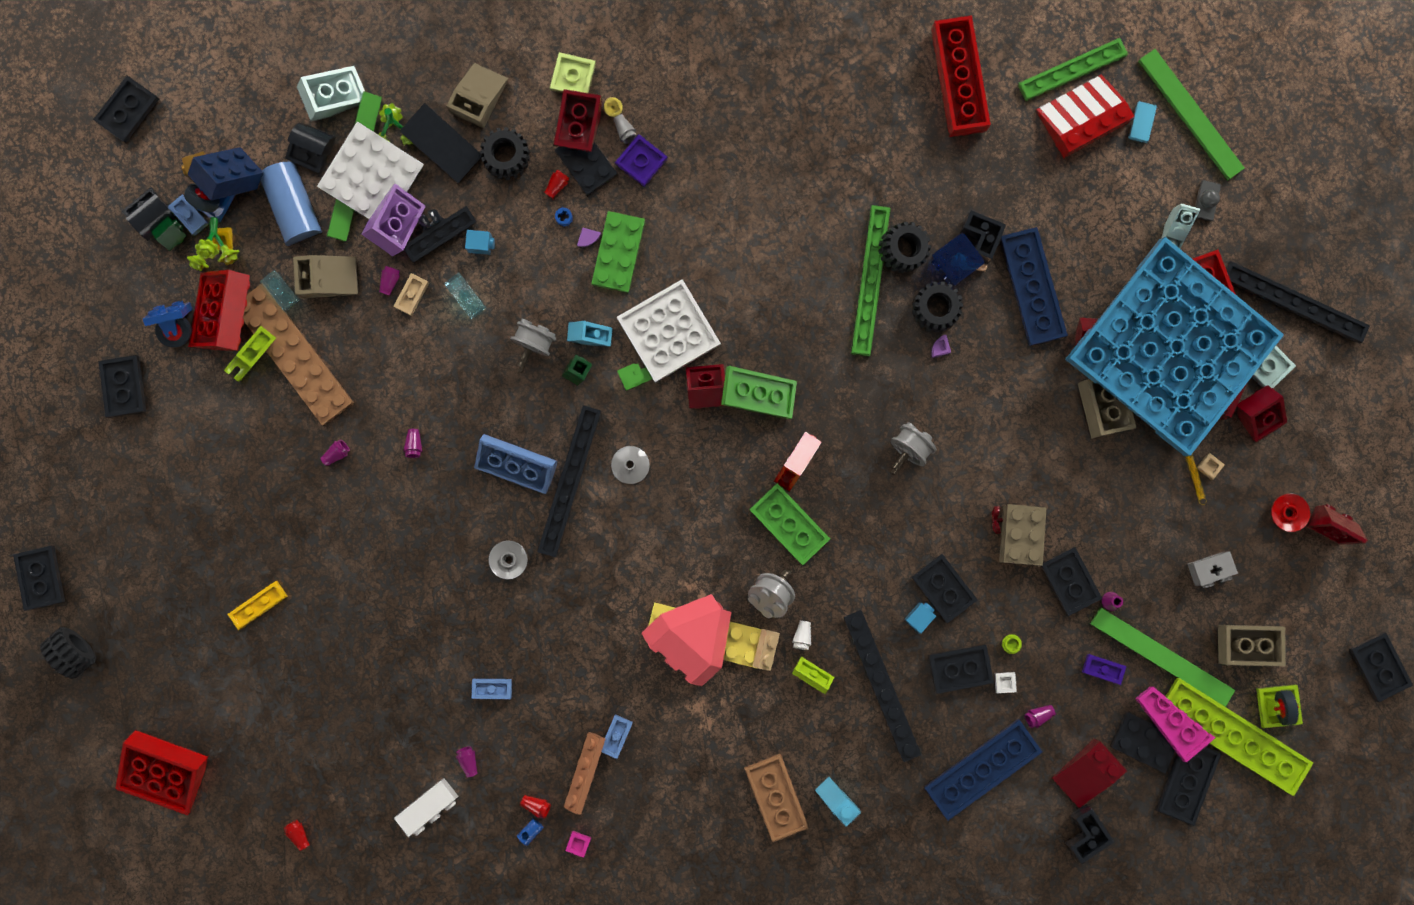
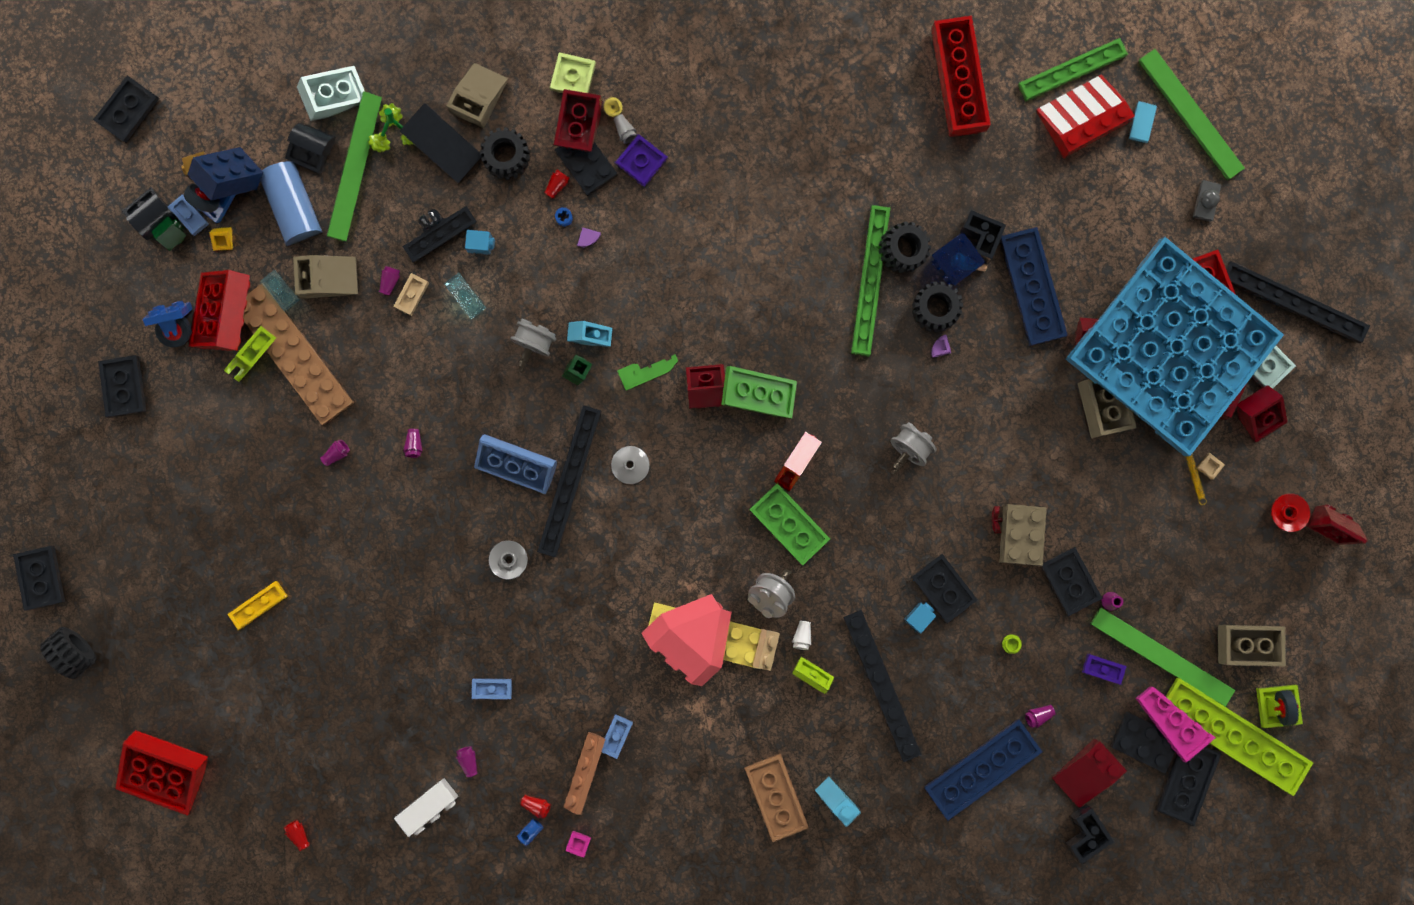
(207, 249): lime plant -> none
(367, 170): white plate -> none
(393, 220): medium lavender slope -> none
(618, 252): bright green plate -> none
(668, 331): white plate -> none
(961, 668): black plate -> none
(1005, 682): white plate -> none
(1180, 223): light aqua slope -> none
(1223, 565): light grey brick -> none
(1380, 667): black plate -> none

